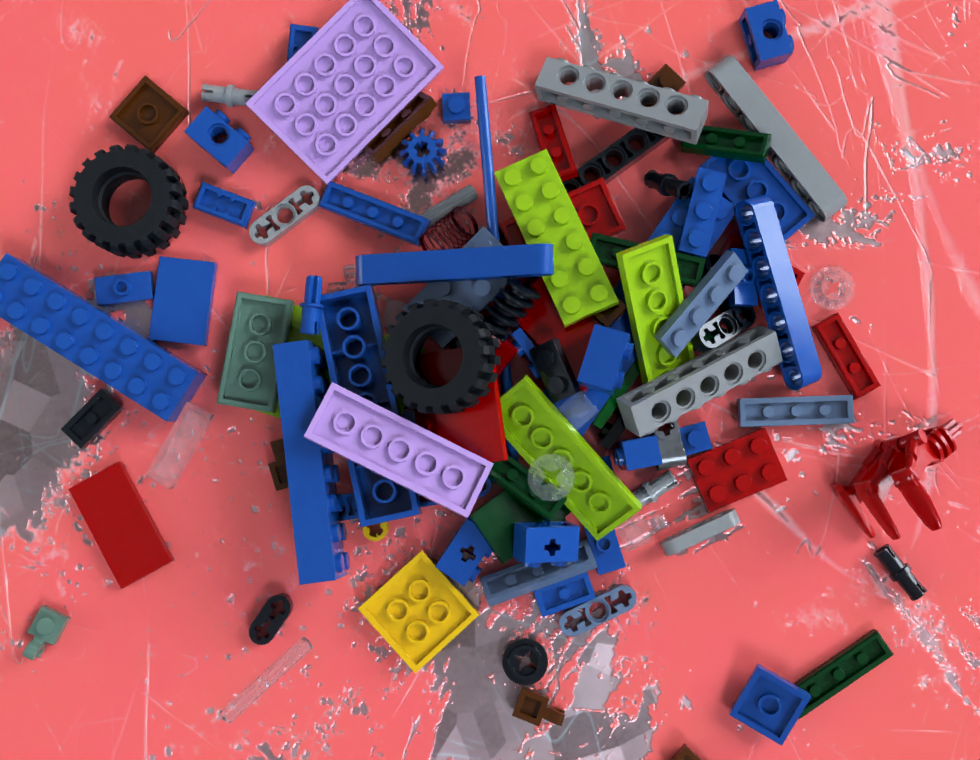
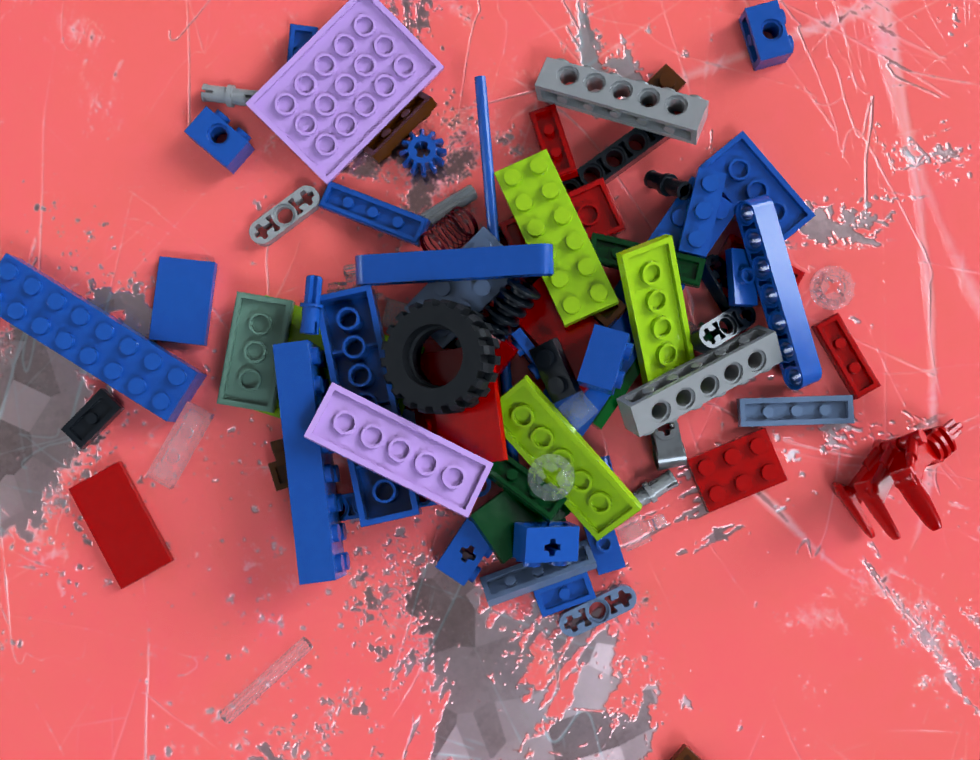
(46, 629): sand green plate -> none
(101, 179): black tyre -> none
(124, 288): blue plate -> none
(149, 114): reddish brown tile -> none
(224, 205): blue plate -> none
(266, 614): black beam -> none
(367, 532): yellow bush -> none
(418, 611): yellow plate -> none
(456, 108): blue plate -> none
(528, 674): black gear -> none
(533, 707): reddish brown plate -> none
(611, 432): black plate -> none
(637, 453): blue brick -> none
(695, 438): blue plate -> none
(700, 532): light grey beam -> none
(701, 303): sand blue plate -> none
(730, 144): dark green tile -> none
(769, 704): blue plate -> none
(786, 149): light grey beam -> none
(844, 669): dark green tile -> none
(900, 572): black pin -> none

